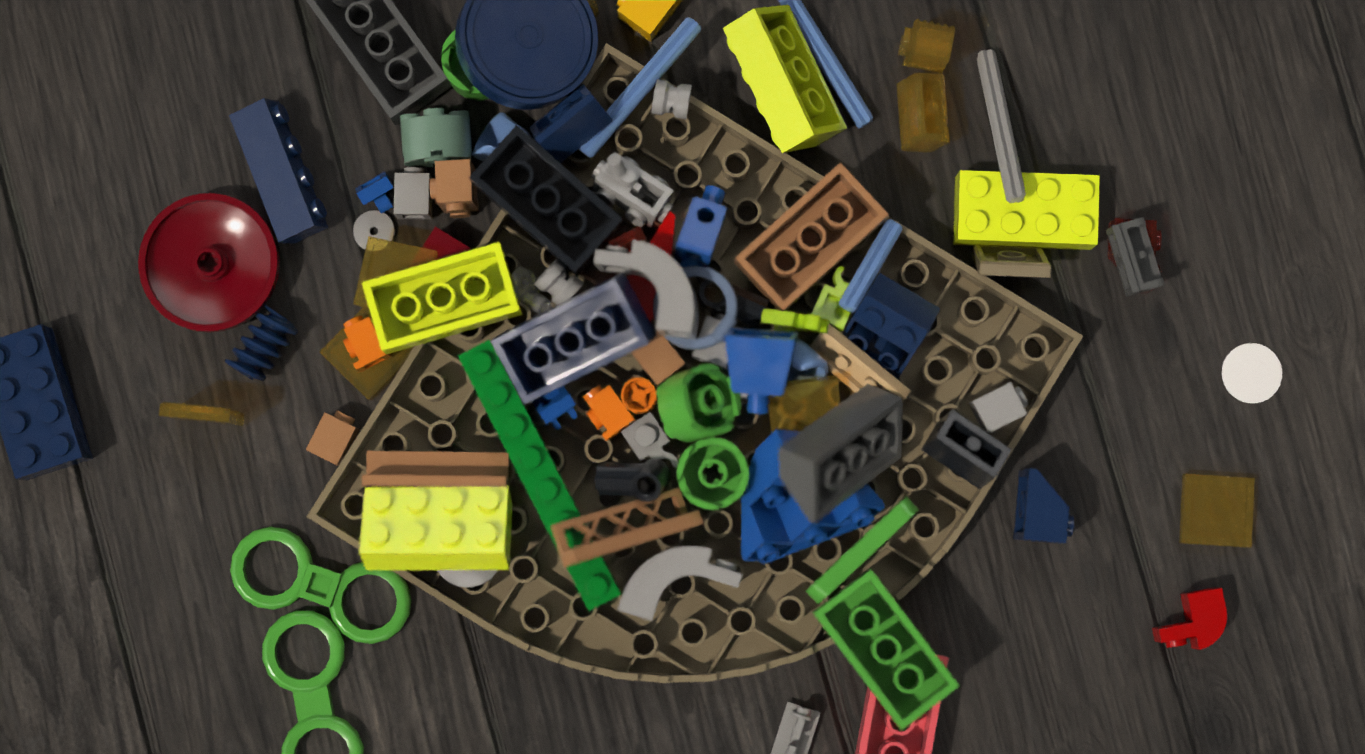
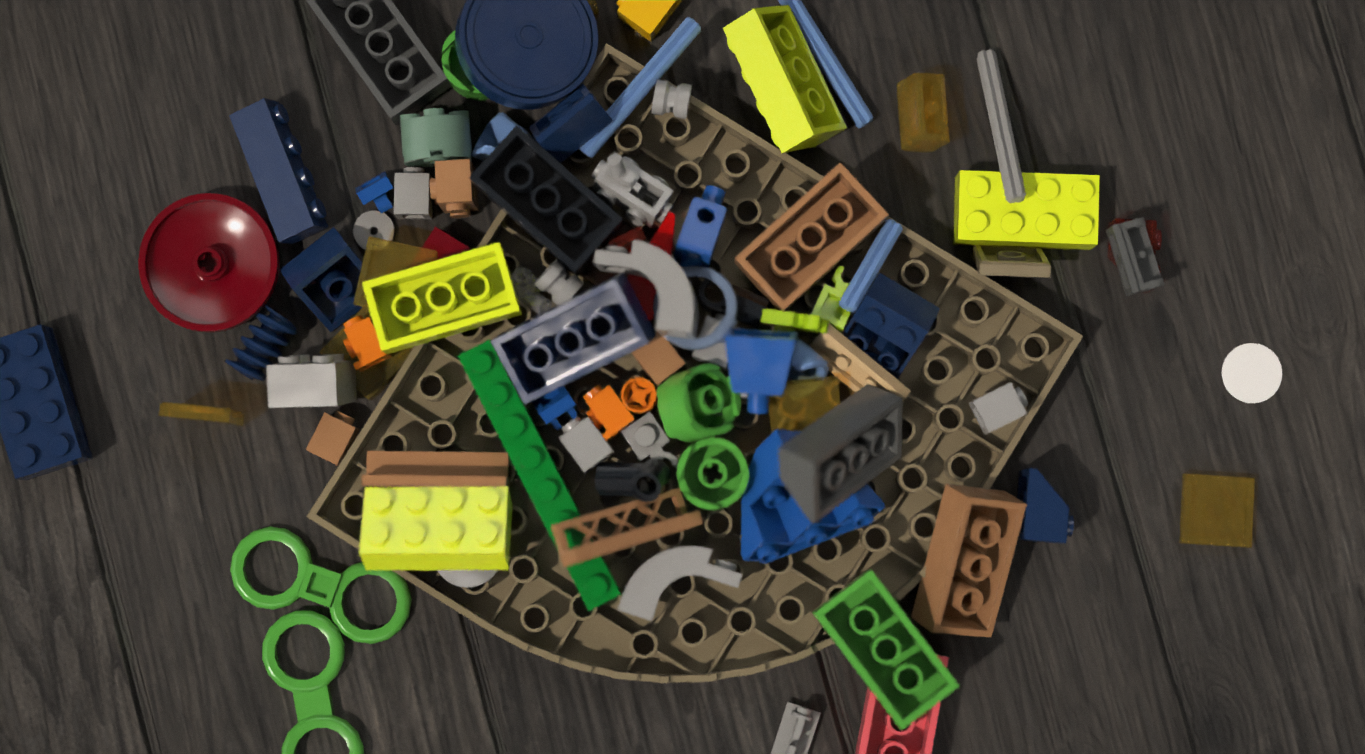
(308, 383): none -> light grey brick
(326, 278): none -> dark blue slope
(585, 443): none -> light grey brick
(862, 550): bright green beam -> none
(926, 45): clear yellow brick -> none
(966, 449): black brick -> none
(968, 561): none -> medium nougat brick
(1204, 623): red brick -> none

